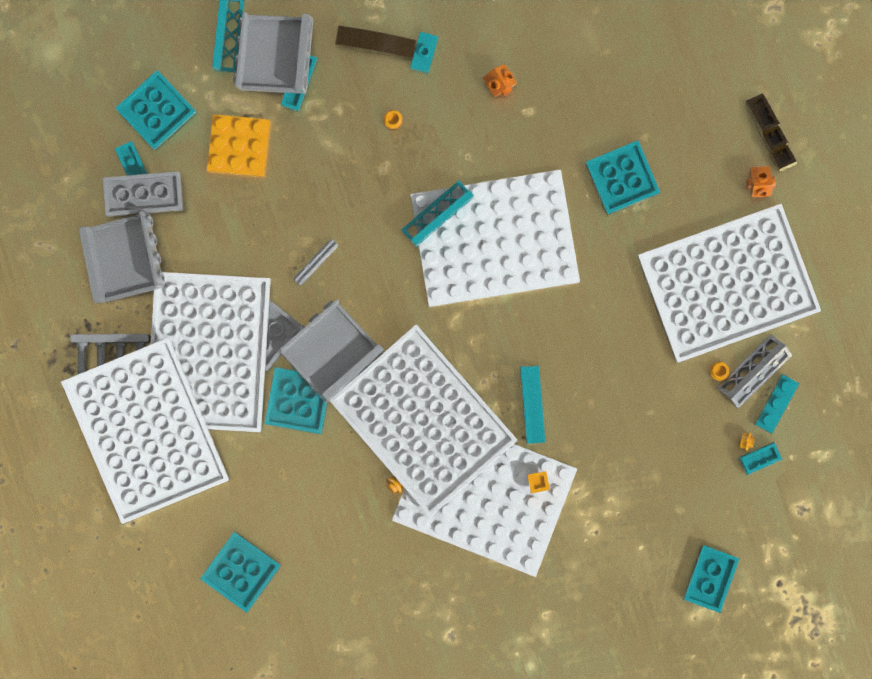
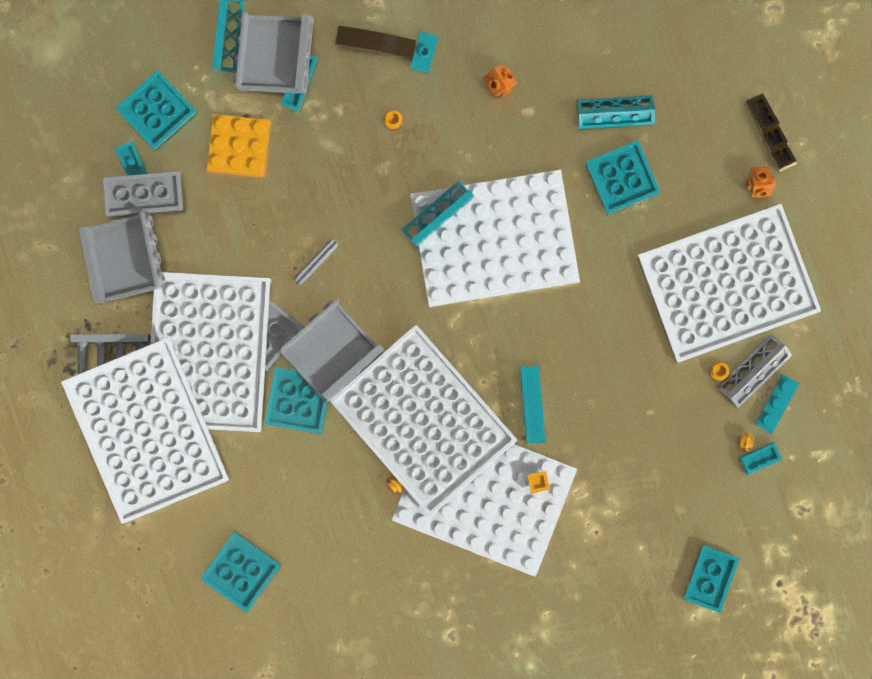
(617, 114): none -> teal fence

